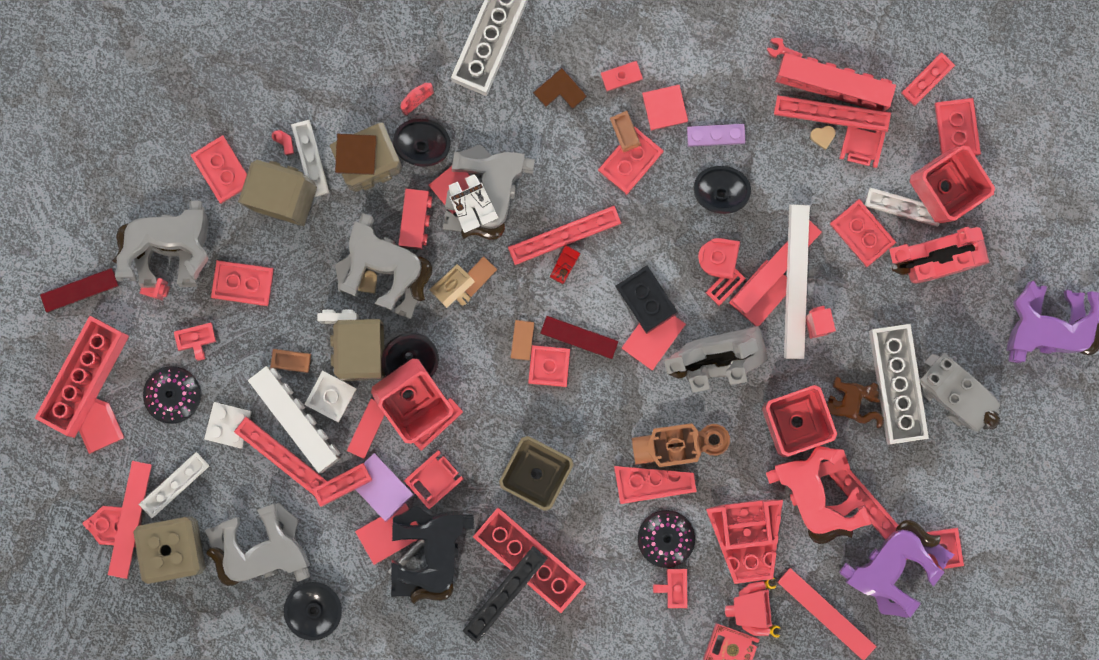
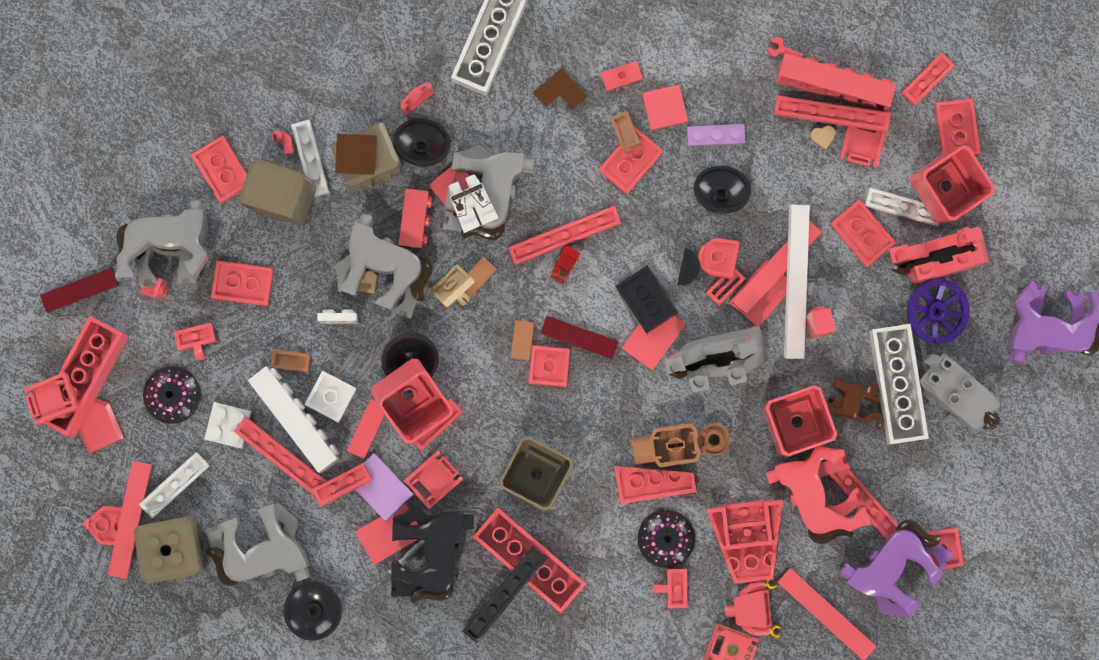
(48, 399): none -> coral container
(358, 349): dark tan plate -> none
(689, 268): none -> black plate
(941, 311): none -> dark purple wheel

